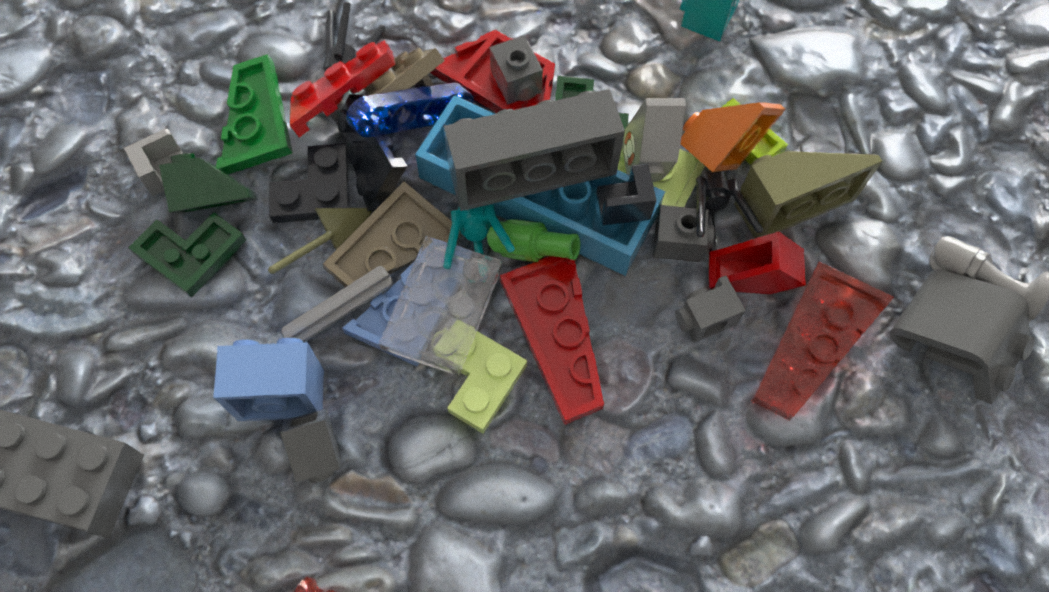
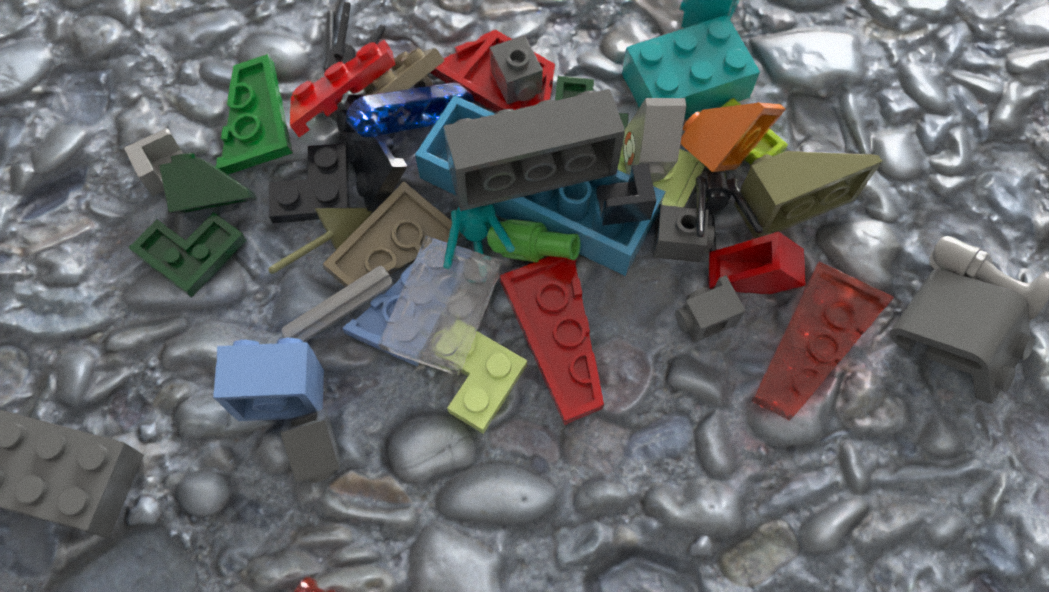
(694, 63): none -> teal brick

